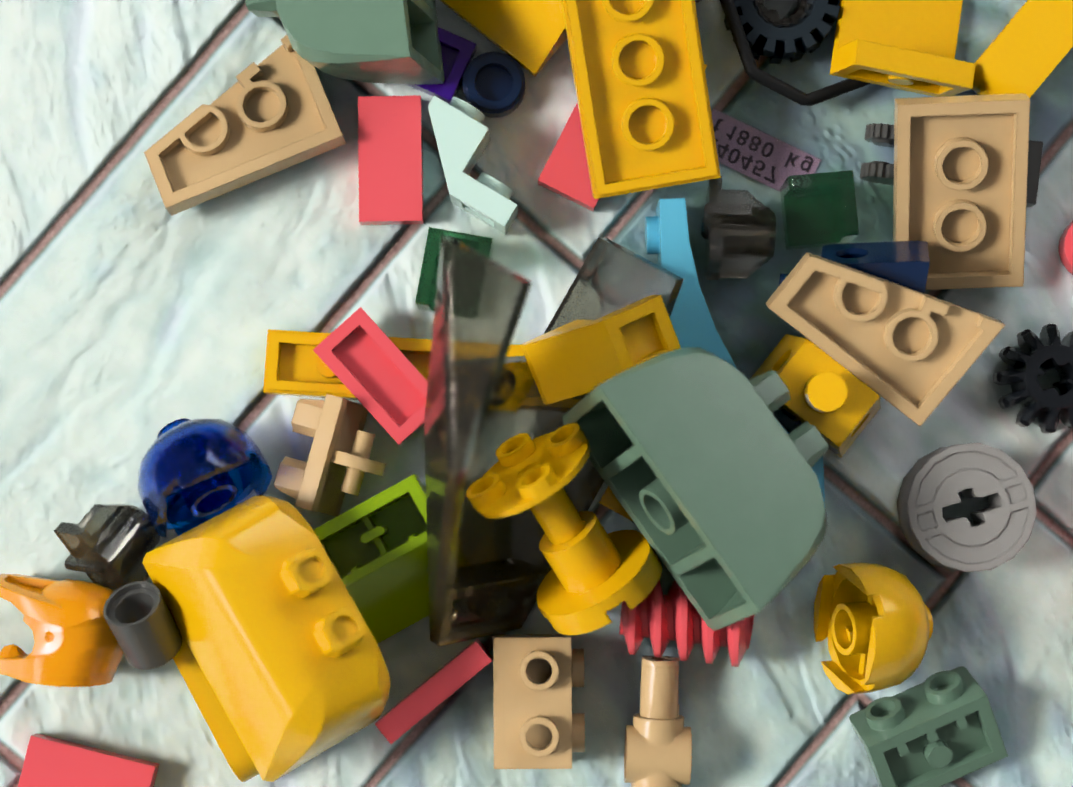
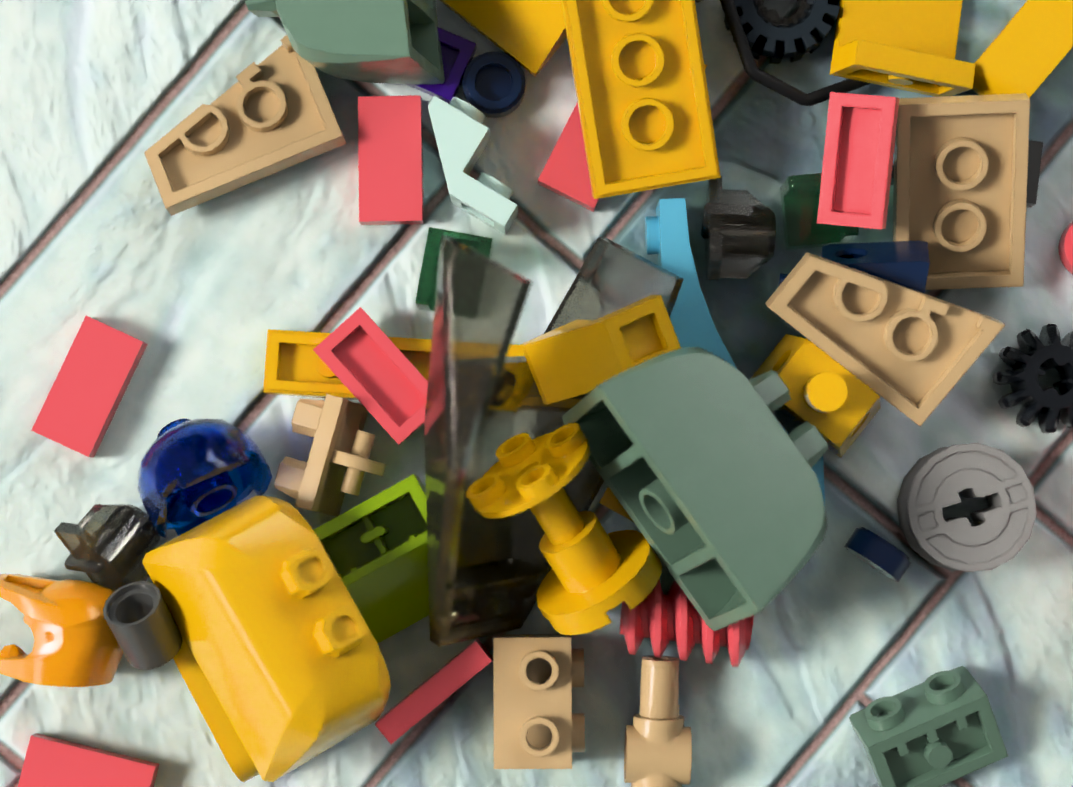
(89, 387): none -> coral tile
(758, 153): sticker -> none
(858, 160): none -> coral tile
(872, 627): yellow cylinder -> none
(878, 553): none -> dark blue tile

